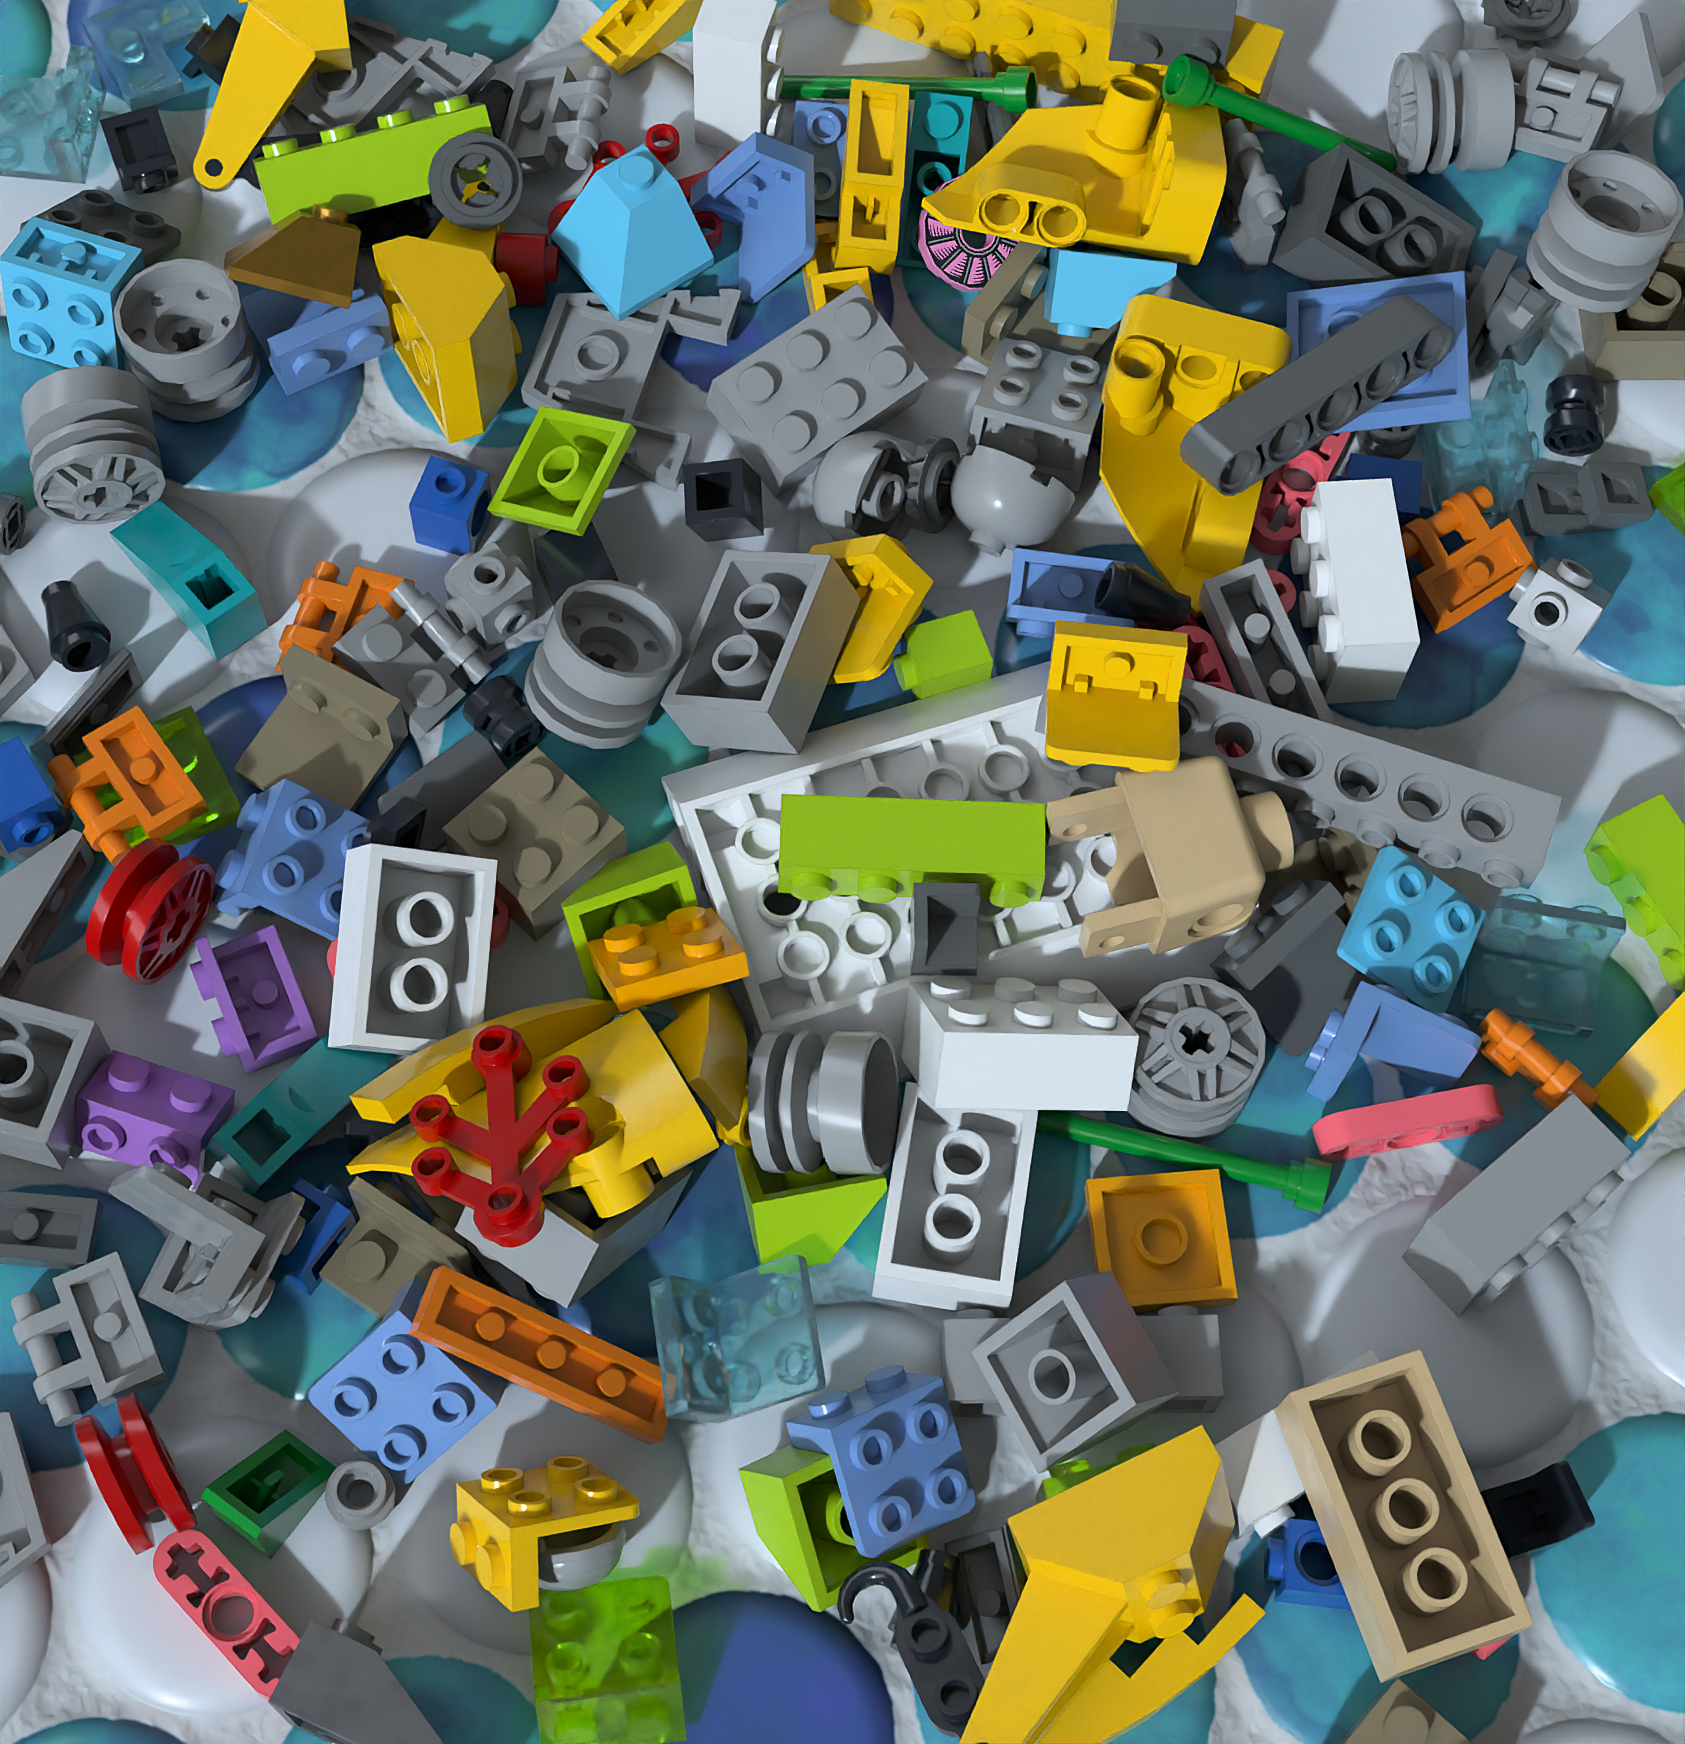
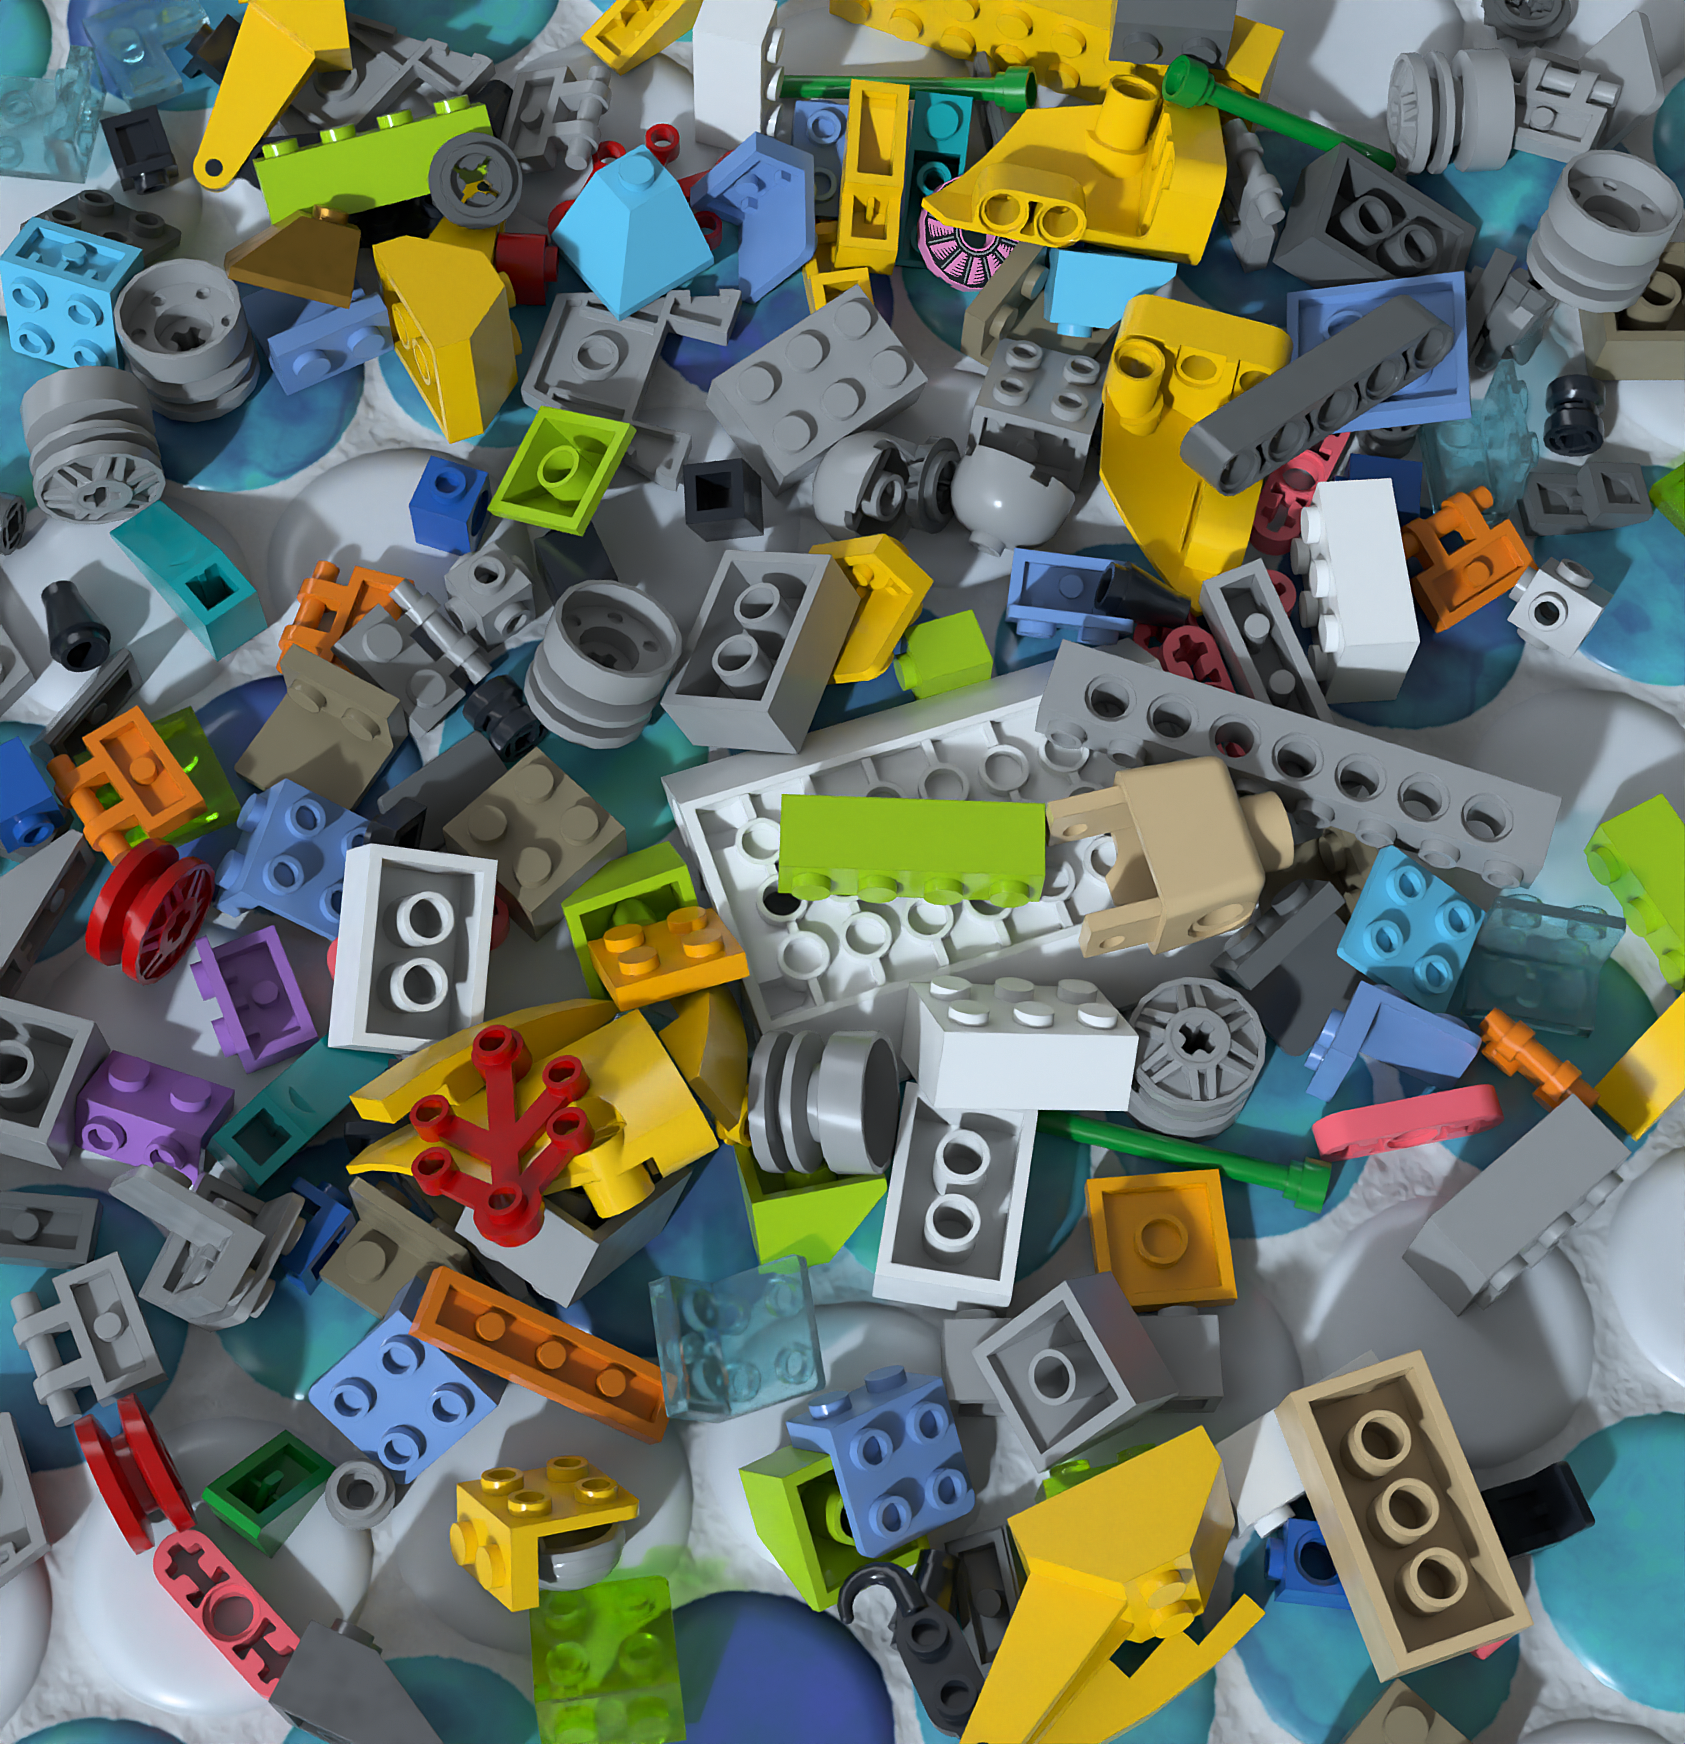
(944, 929): dark grey panel -> none
(1114, 696): yellow bracket -> none

